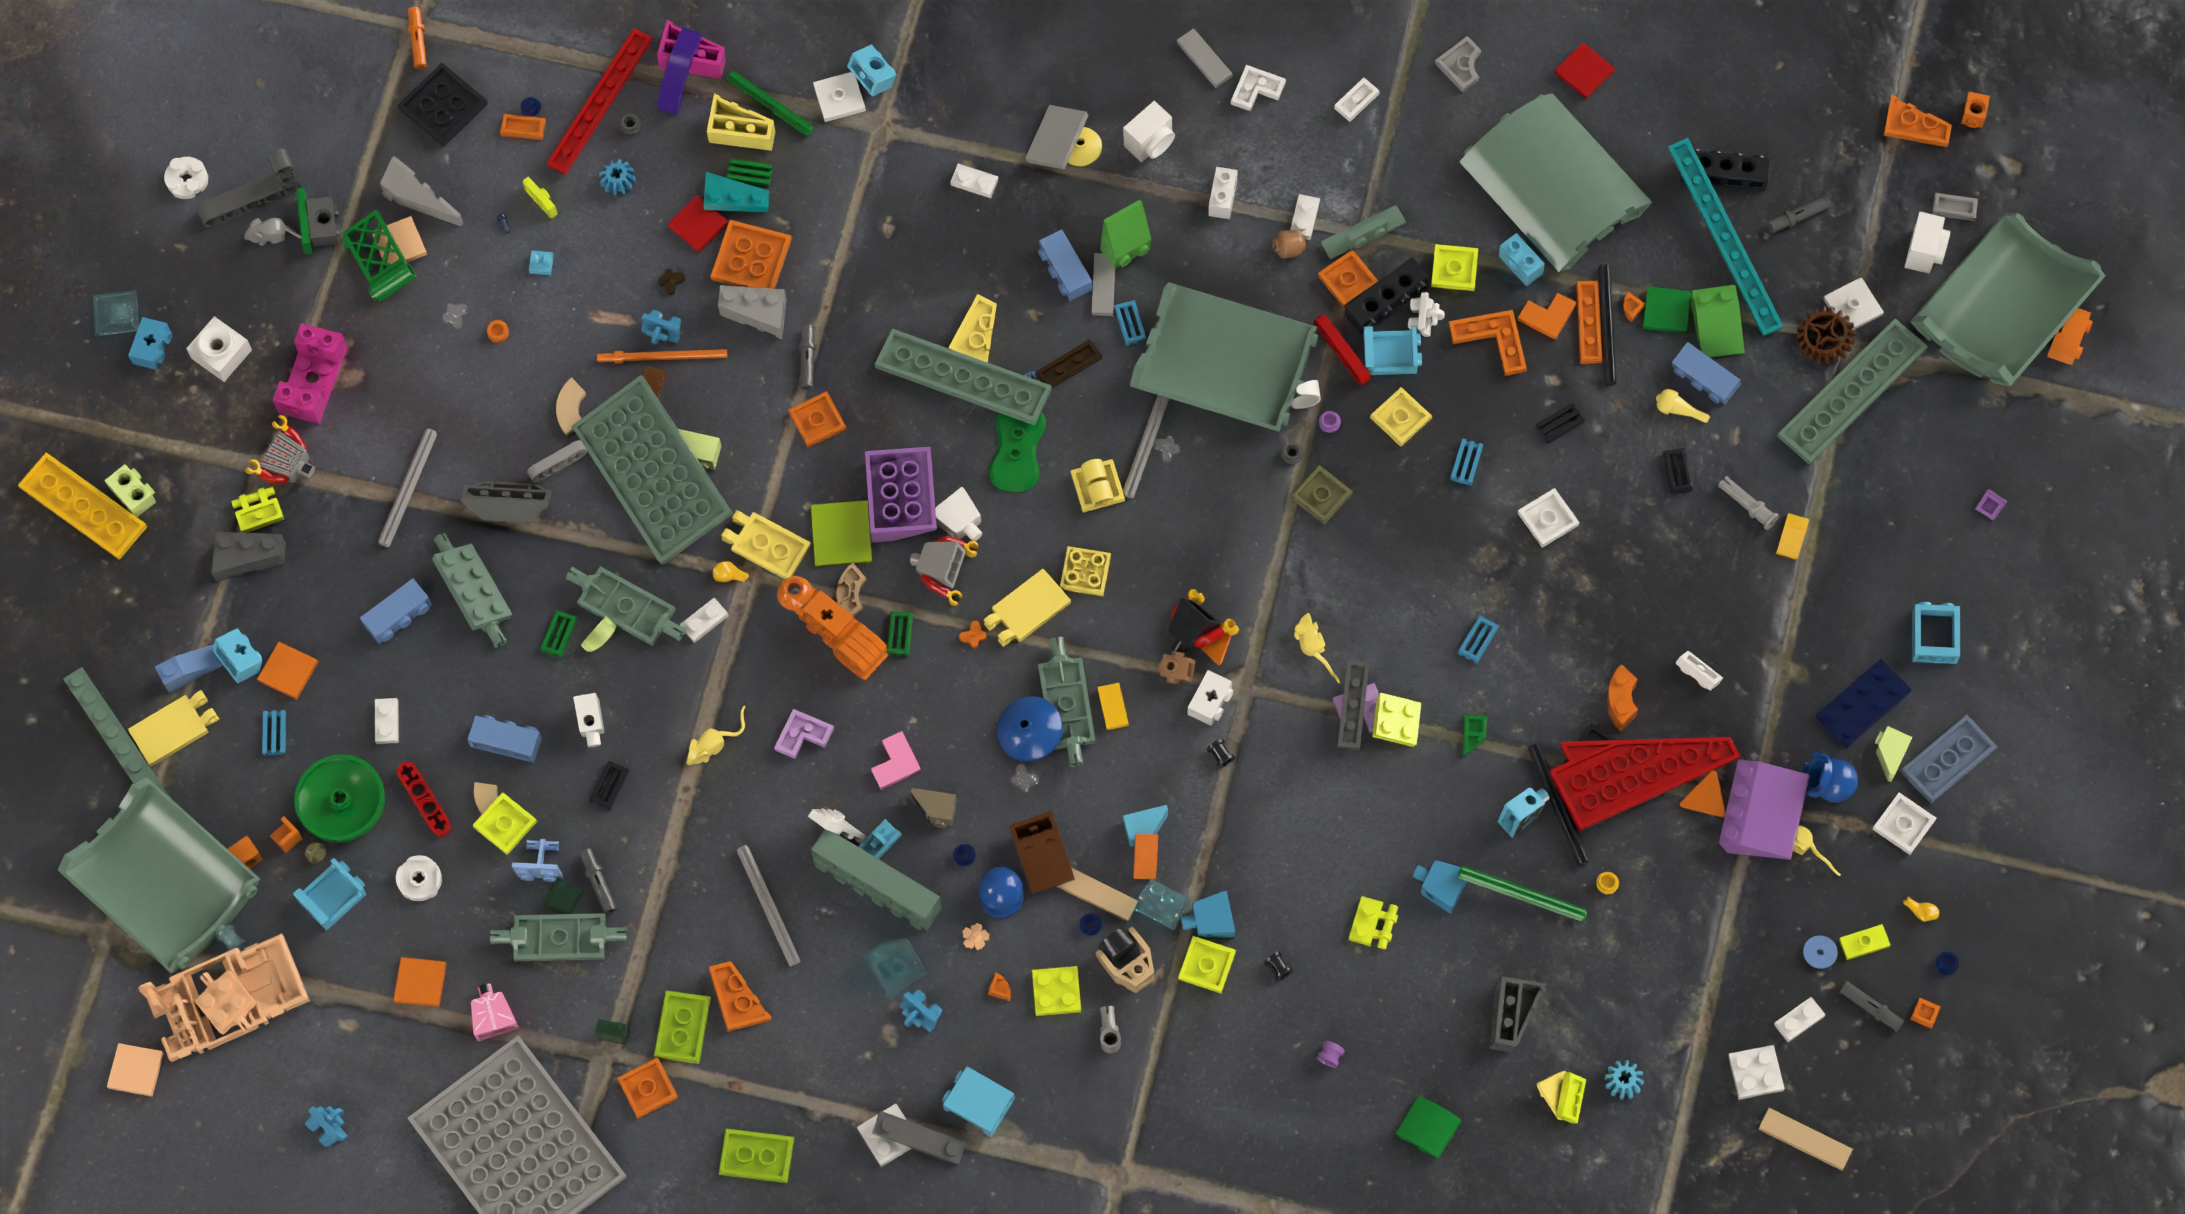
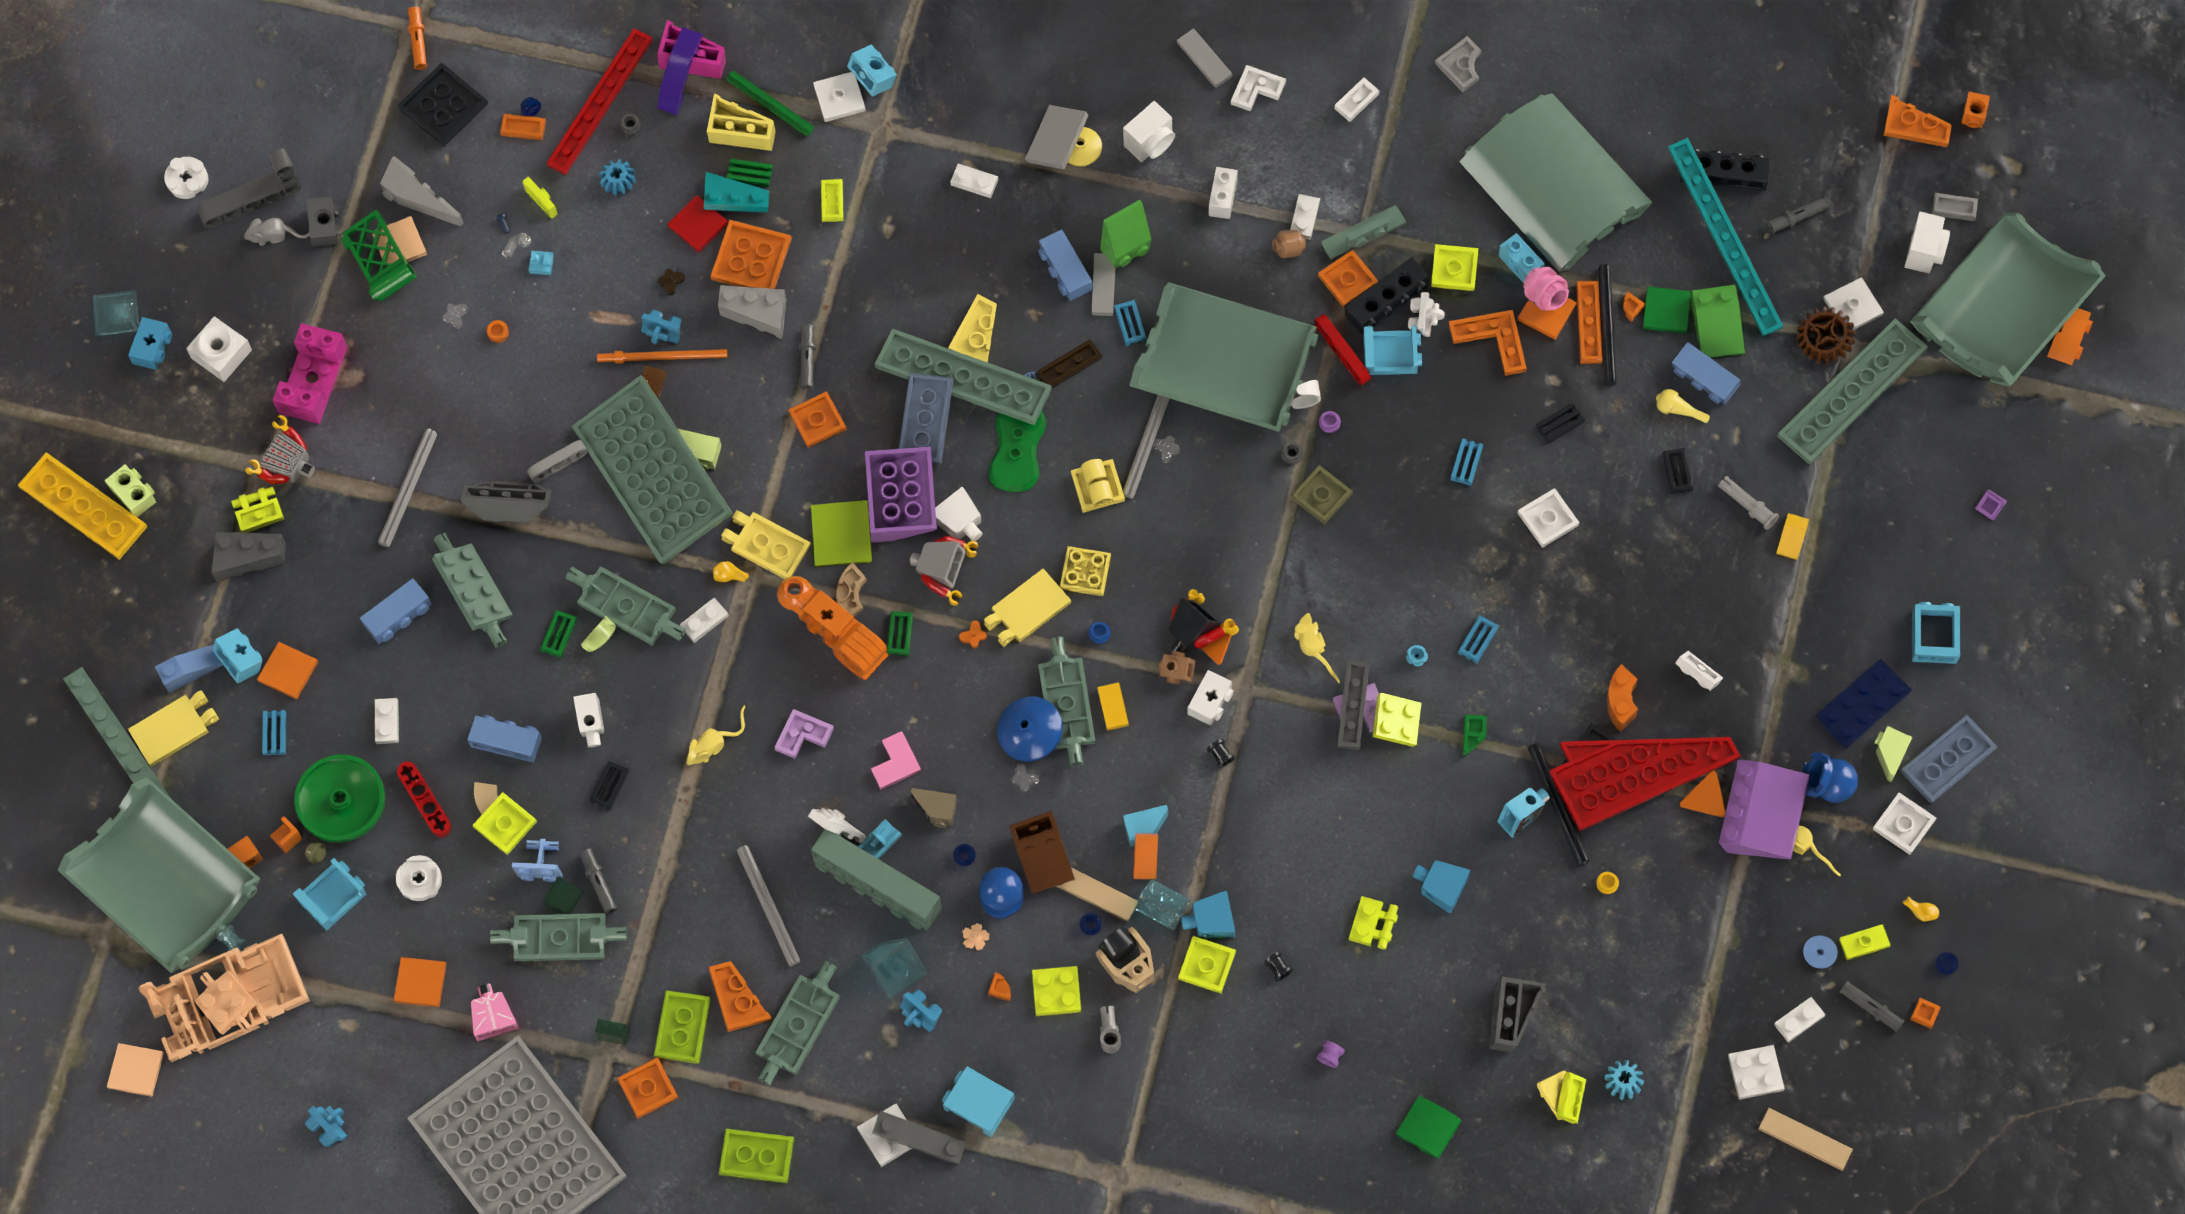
(303, 220): green tile -> none
(513, 242): none -> clear arm
(568, 405): tan tile -> none
(798, 1024): none -> sand green plate
(832, 200): none -> neon yellow plate
(926, 413): none -> sand blue tile
(1099, 632): none -> blue plate
(1401, 416): light yellow tile -> none
(1412, 651): none -> medium azure plate
(1522, 893): green axle -> none
(1546, 288): none -> bright pink piece
(1584, 70): red tile -> none

